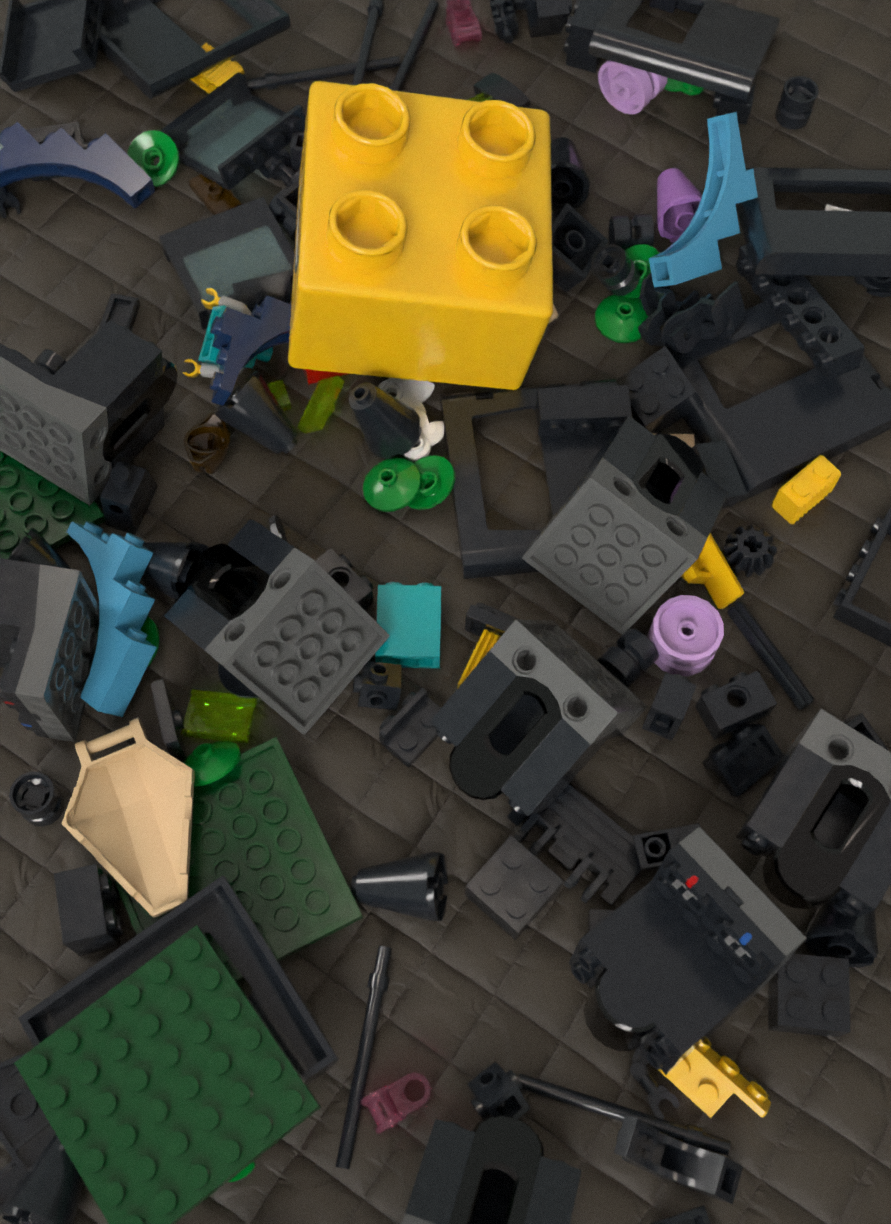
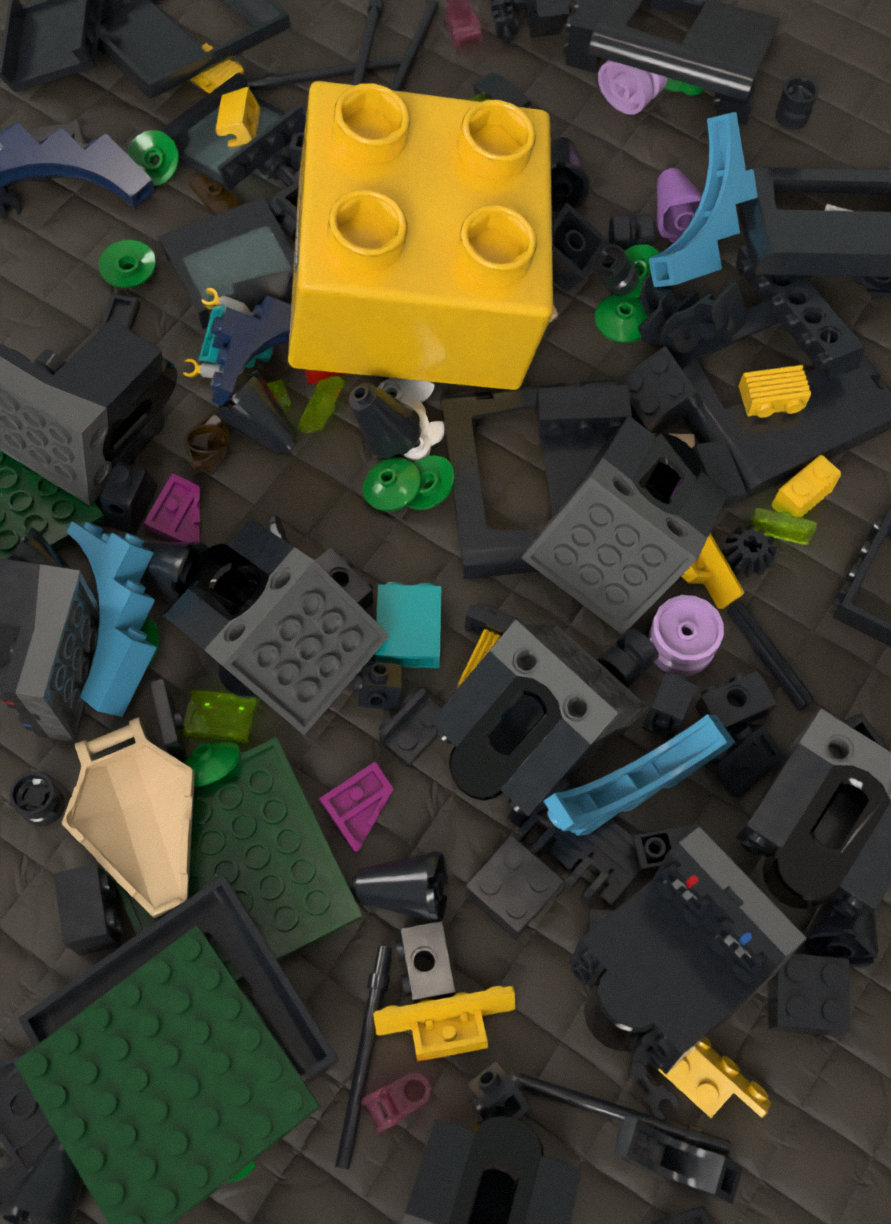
(123, 256): none -> green dish
(176, 511): none -> magenta wing
(238, 116): none -> yellow hinge
(357, 804): none -> magenta wing
(428, 941): none -> brick
(446, 1024): none -> yellow bracket
(595, 803): none -> dark azure arch
(774, 391): none -> yellow brick
(783, 525): none -> clear neon green plate

